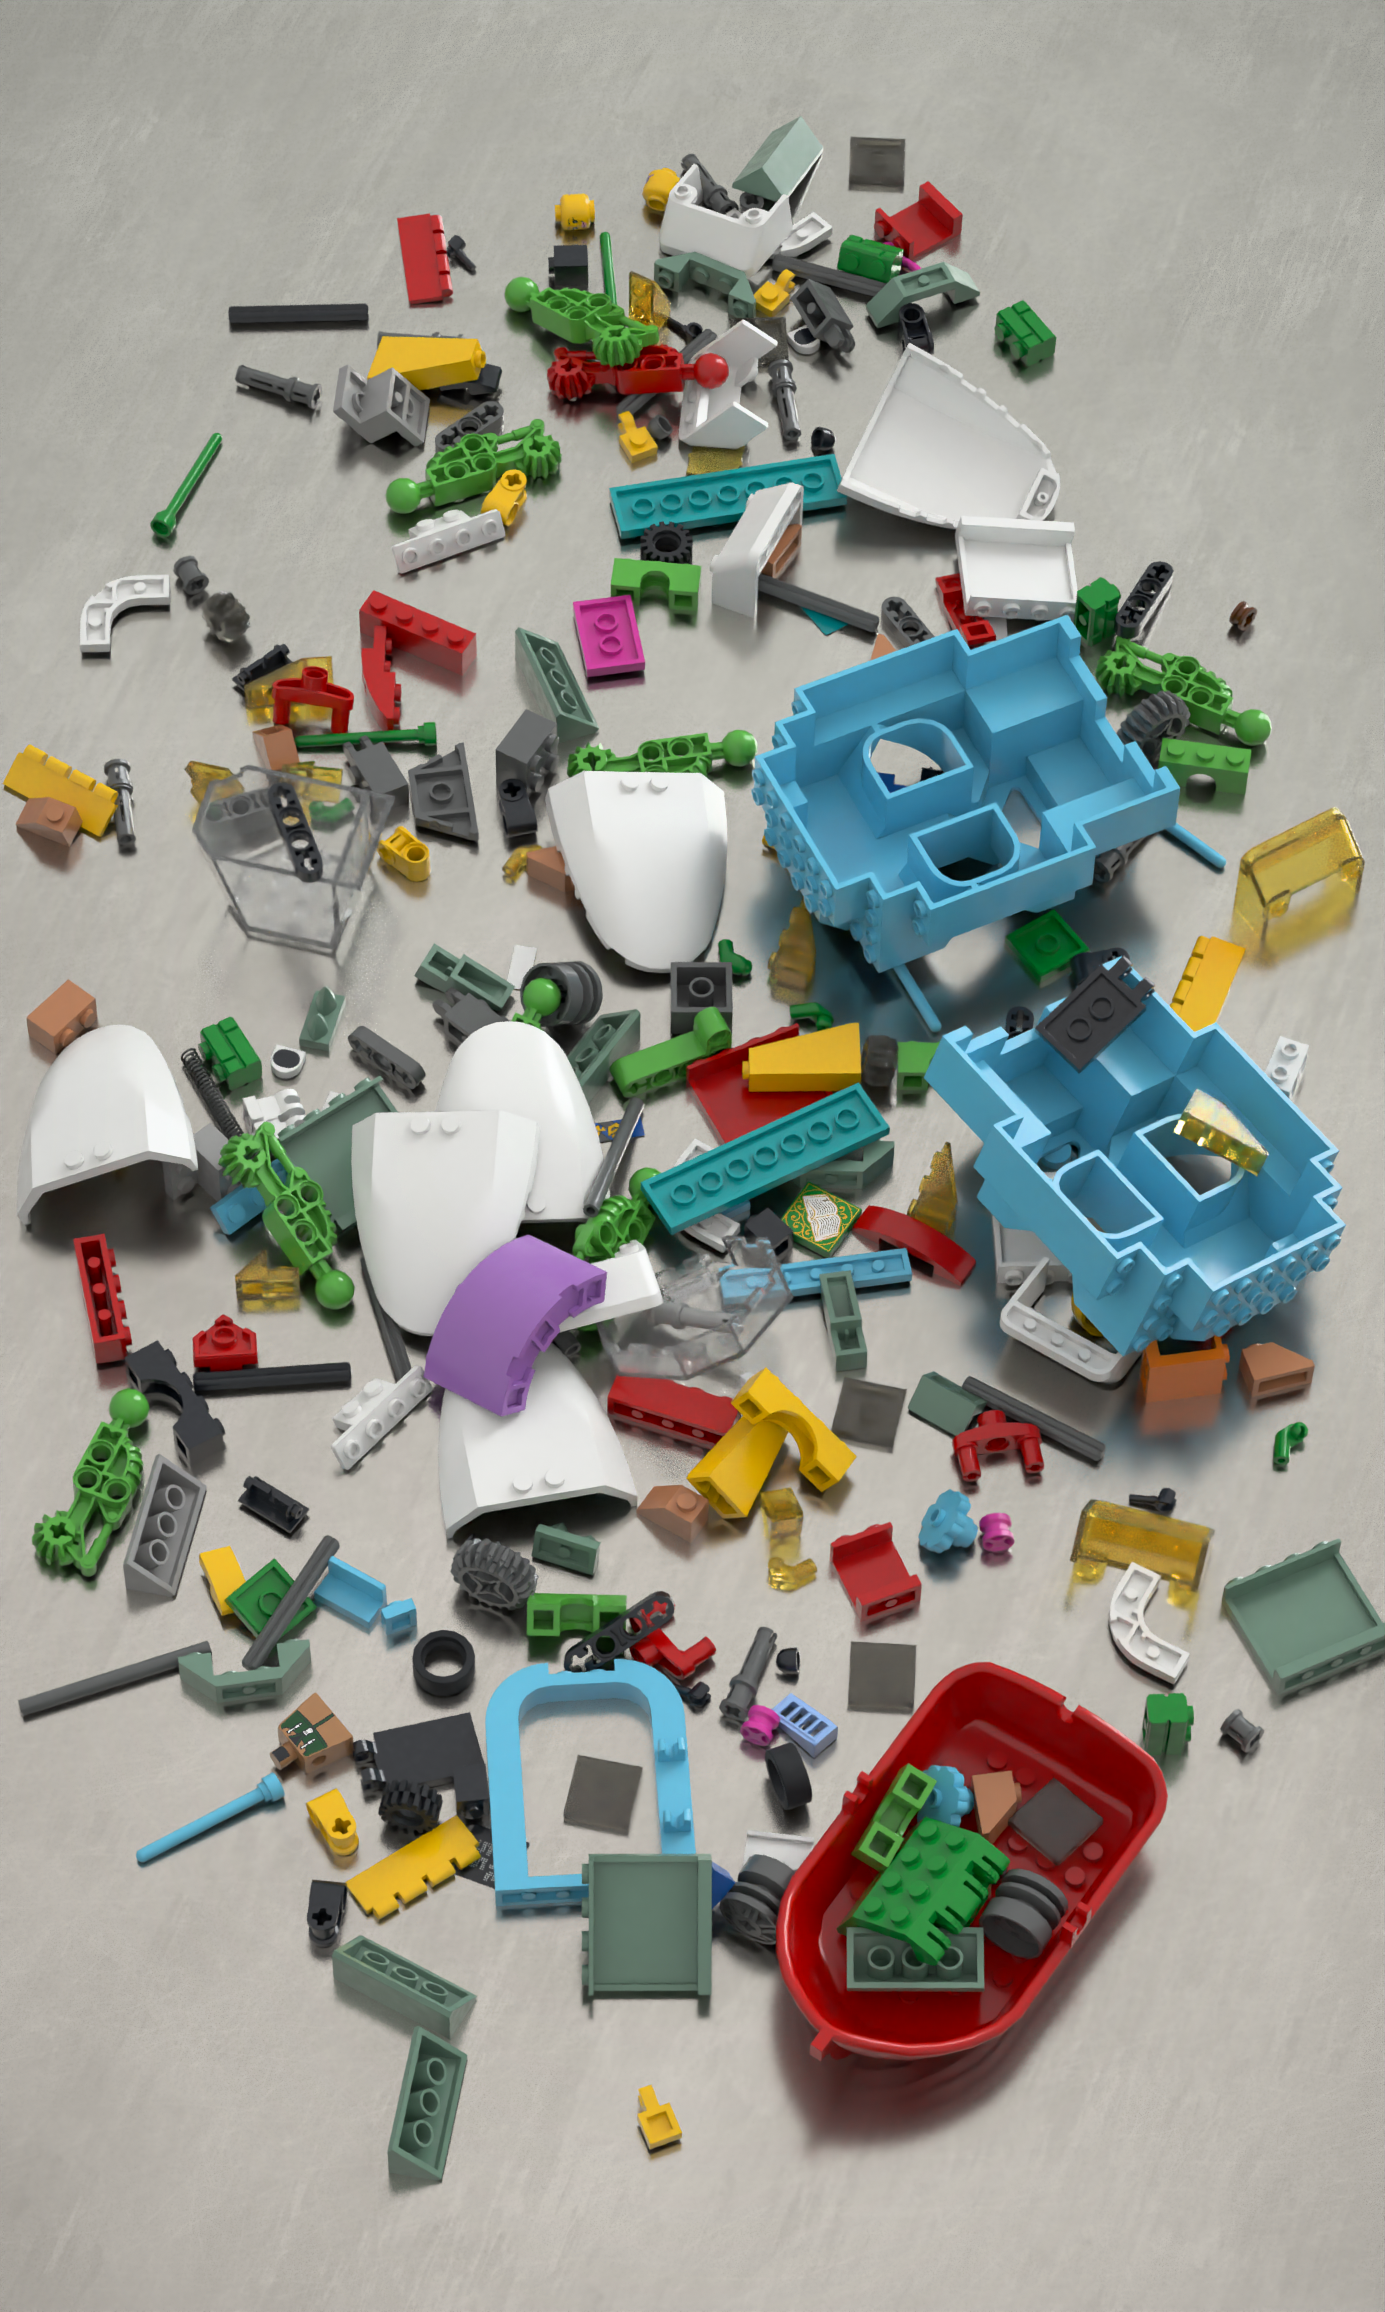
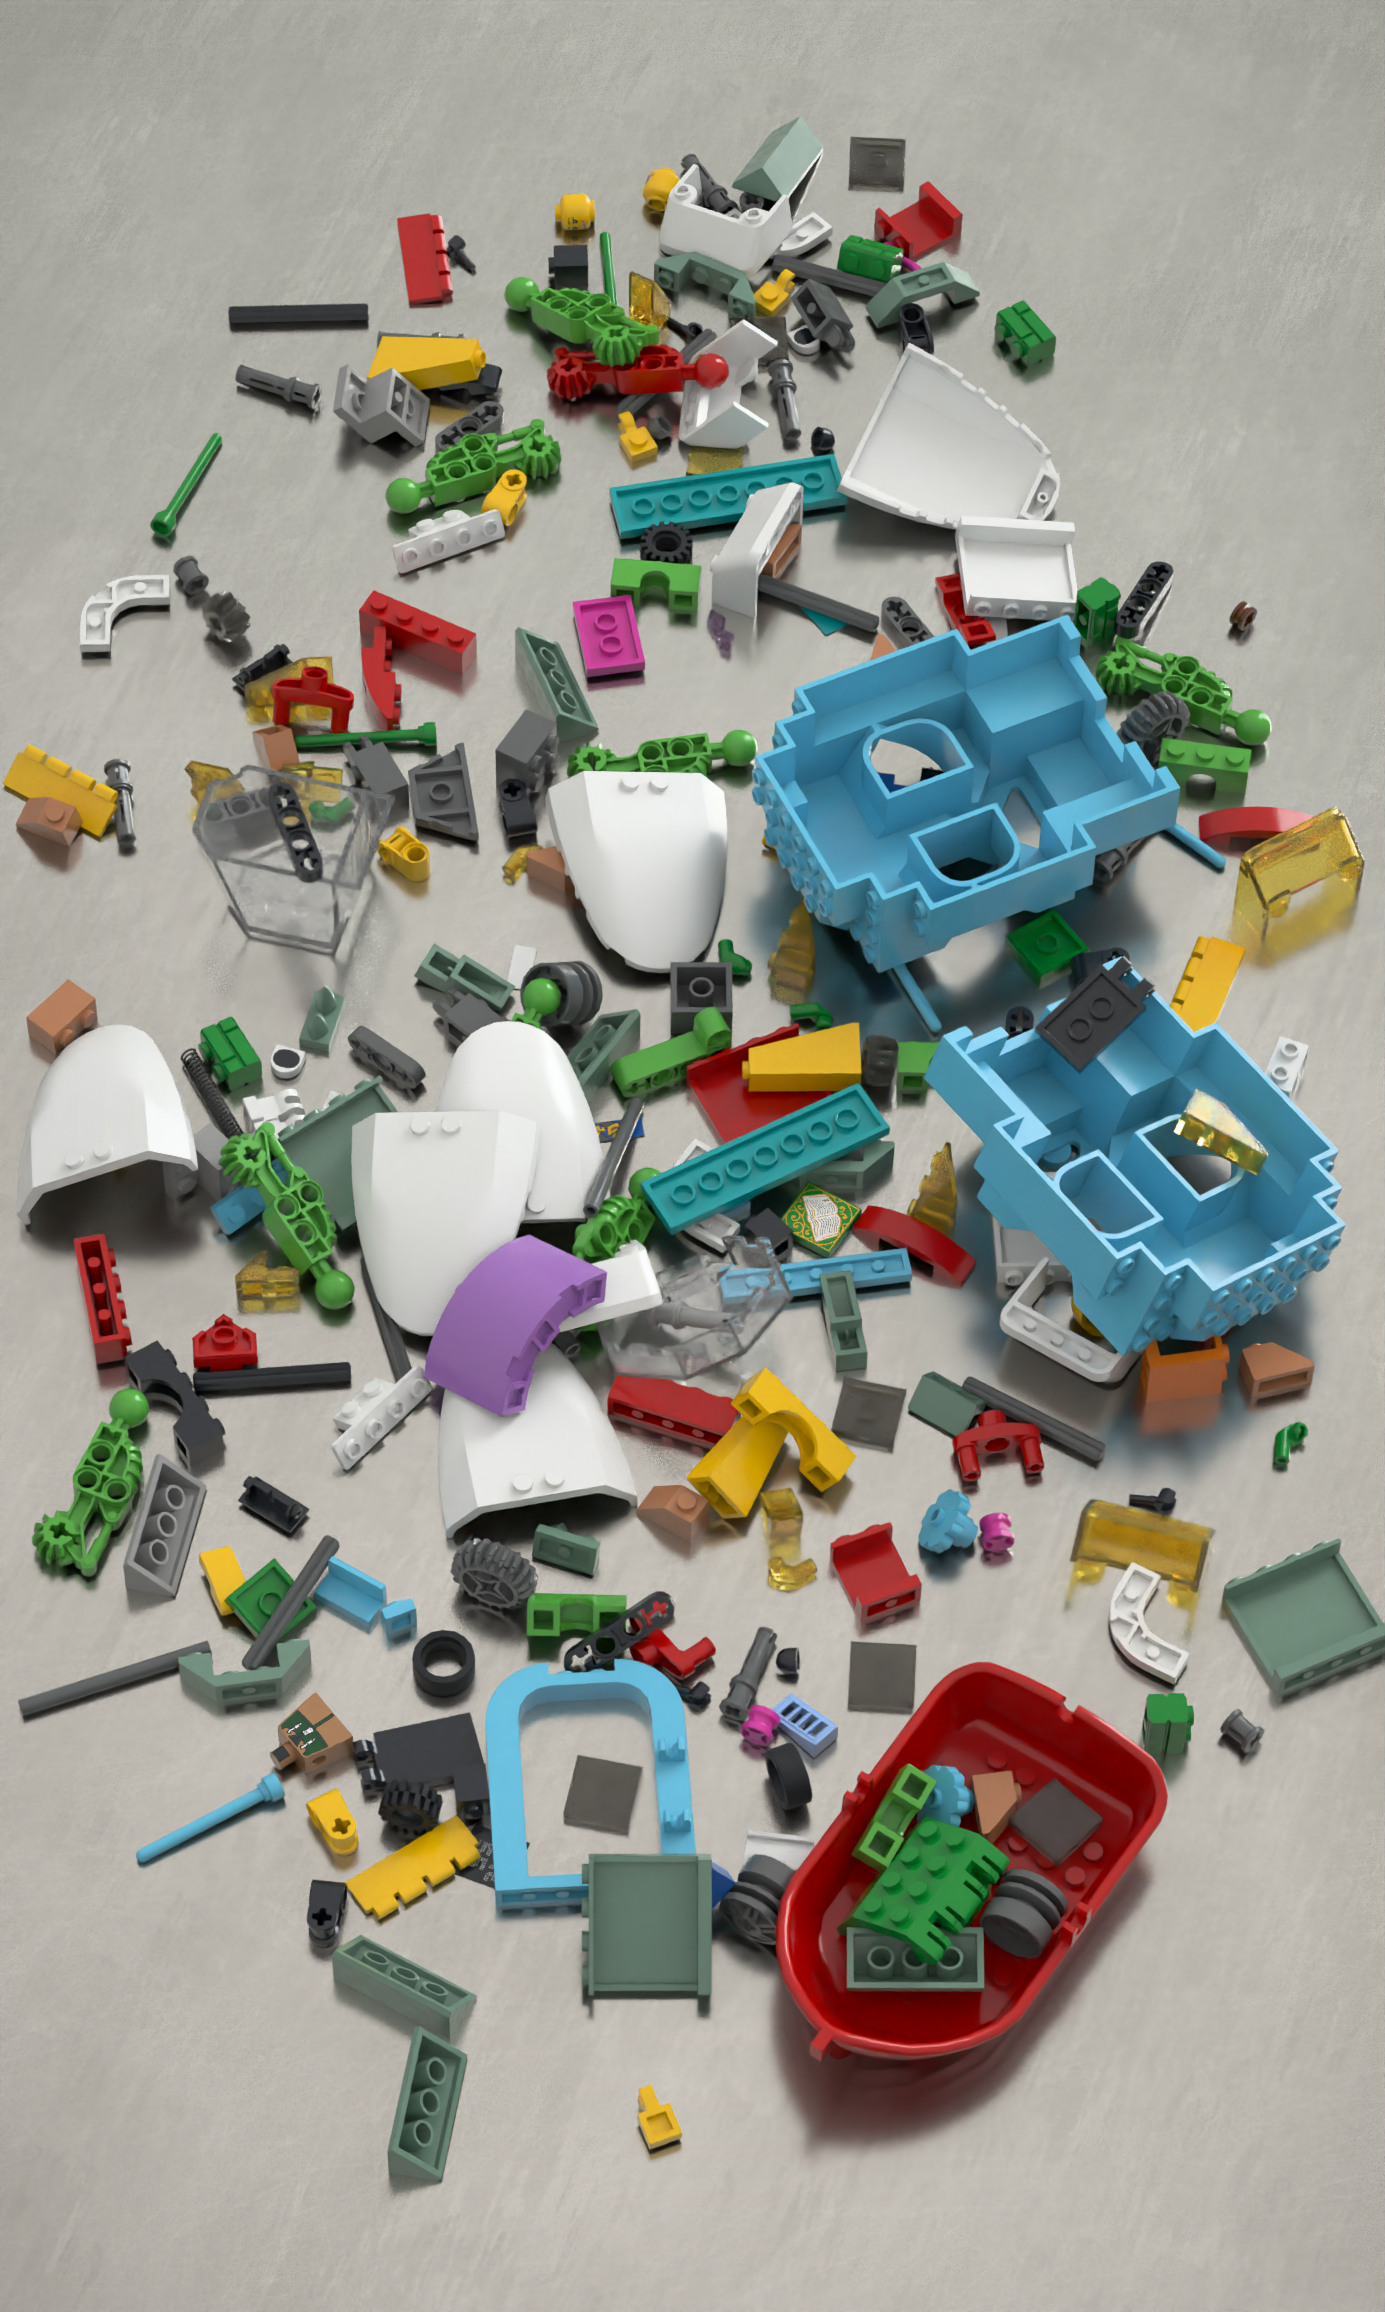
(717, 625): none -> clear purple piece
(1247, 822): none -> red slope

